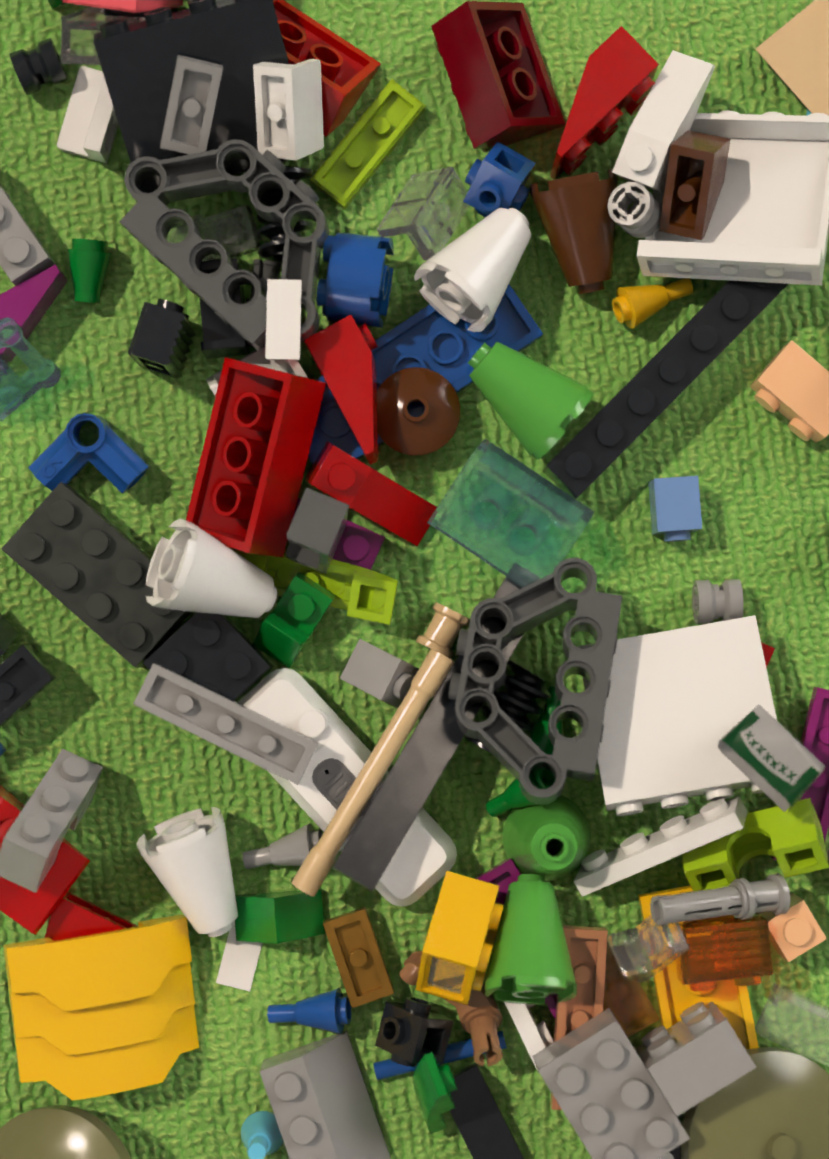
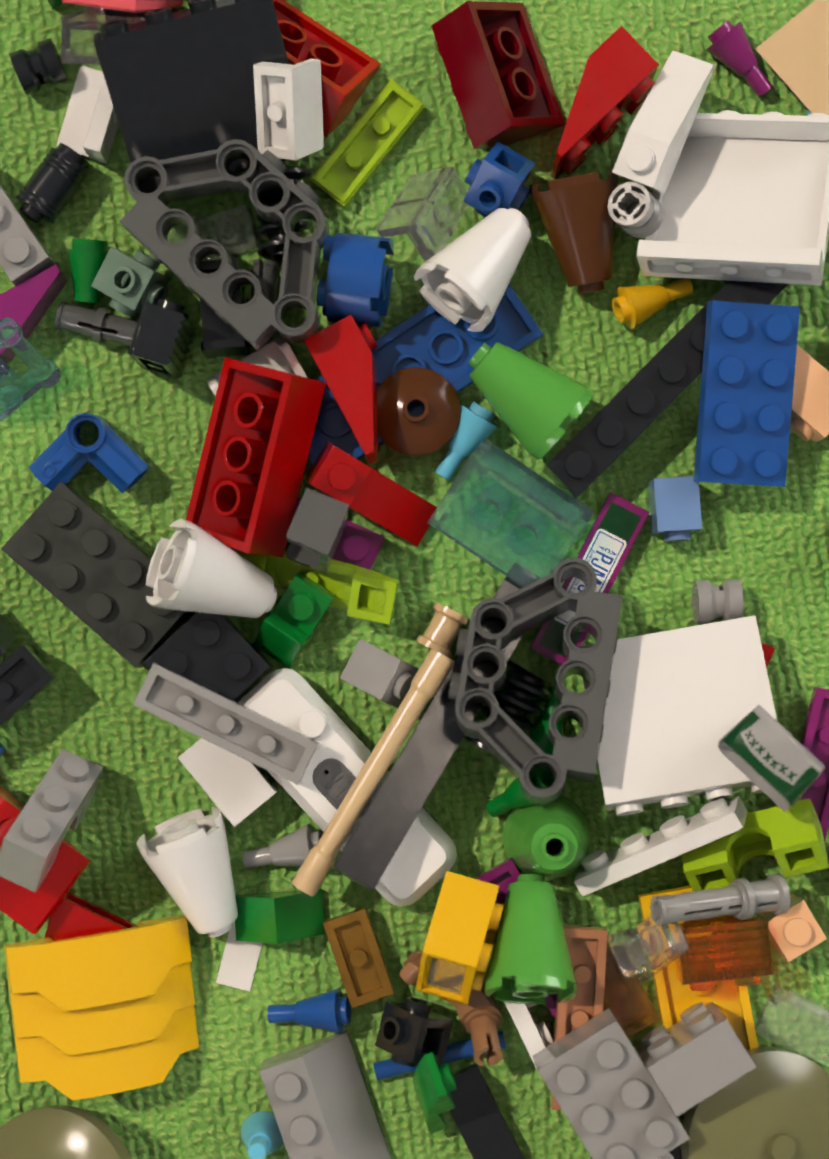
(52, 184): none -> black head
(95, 323): none -> dark grey pin
(131, 280): none -> sand green brick
(191, 105): light grey plate -> none
(227, 779): none -> white panel
(283, 319): white sticker -> none
(473, 427): none -> medium azure cone
(606, 551): none -> tile
(693, 183): reddish brown slope -> none
(734, 50): none -> magenta cone
(746, 393): none -> blue plate

